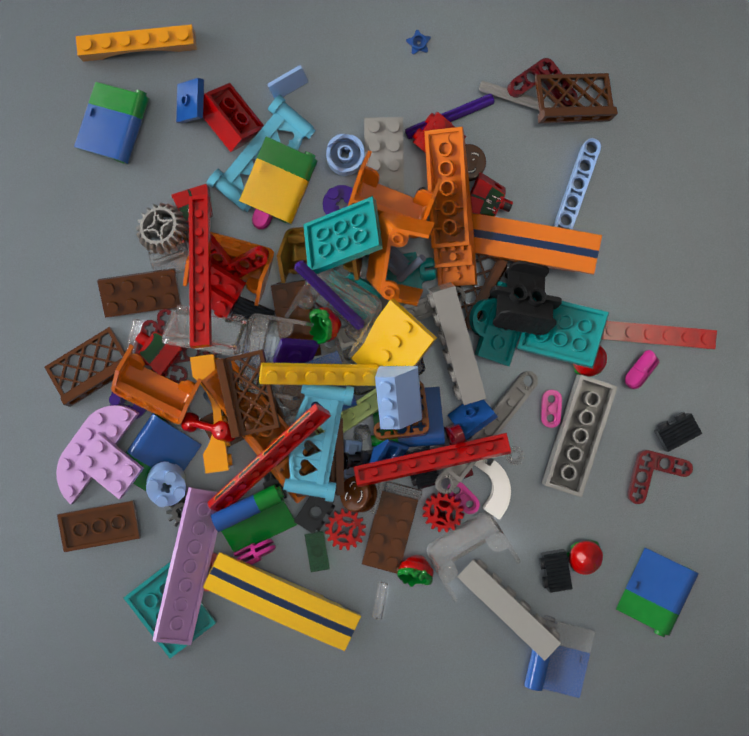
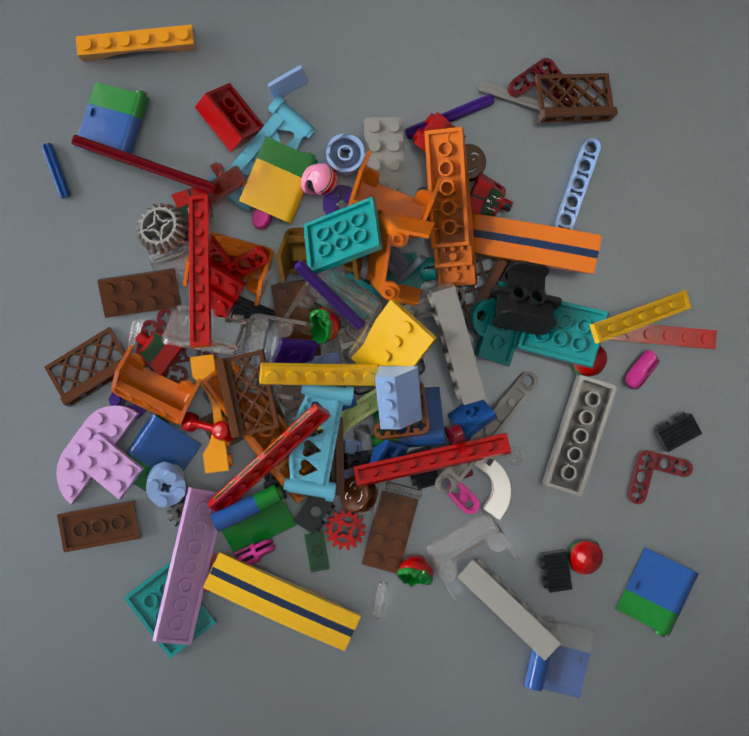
(55, 170): none -> blue axle
(144, 164): none -> dark red axle
(190, 100): blue plate -> none
(226, 182): none -> clear red plate
(323, 179): none -> bright pink helmet
(418, 47): blue plate -> none
(437, 518): red gear -> none
(551, 408): dark pink plate -> none
(640, 316): none -> yellow plate

